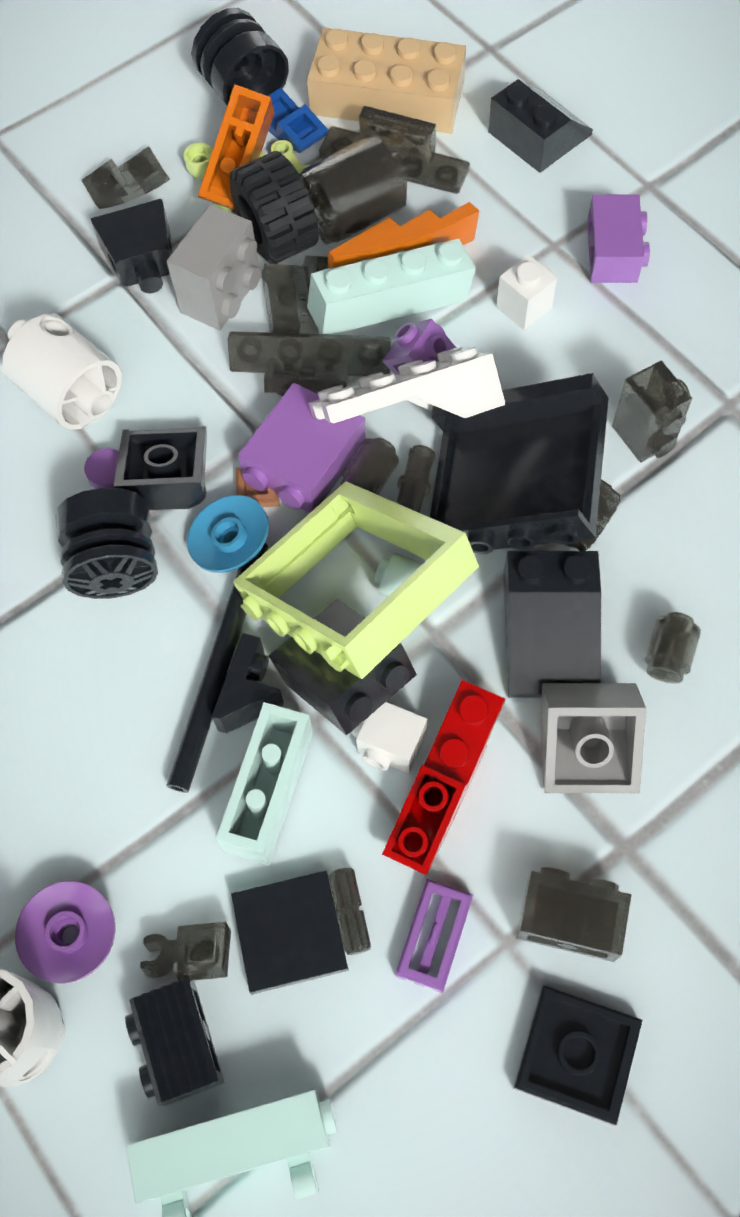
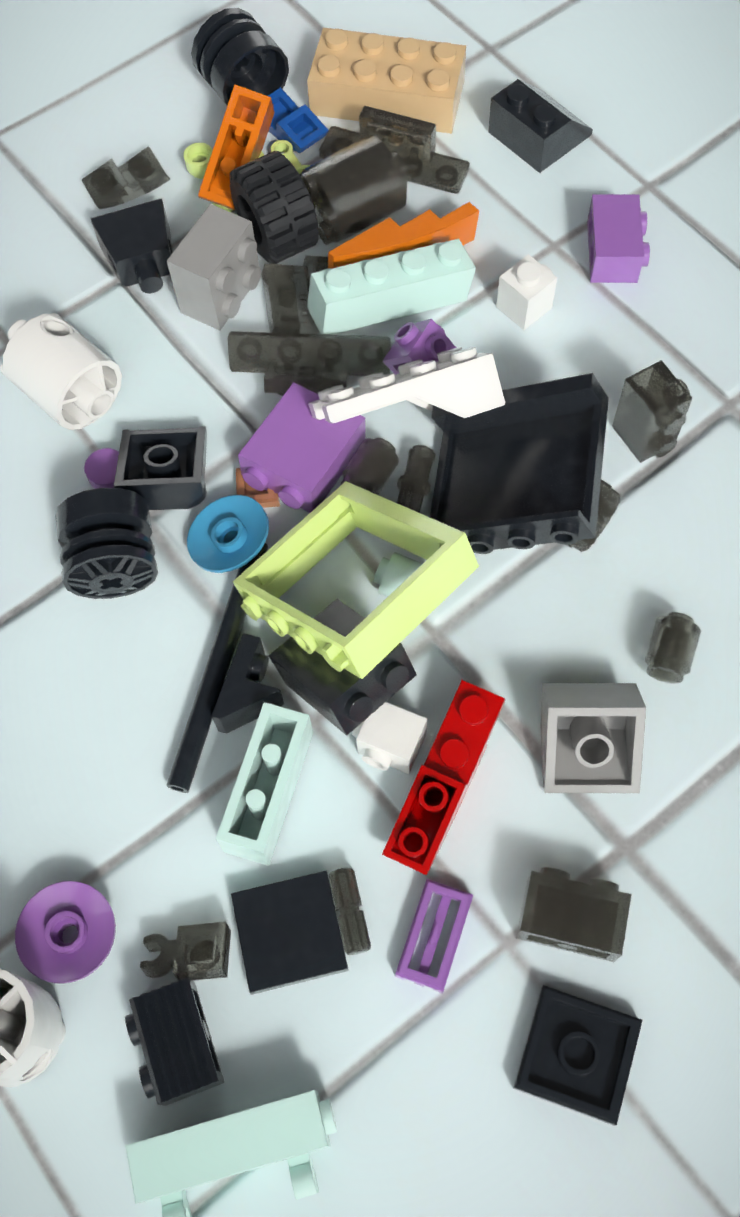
(551, 619): black slope -> none

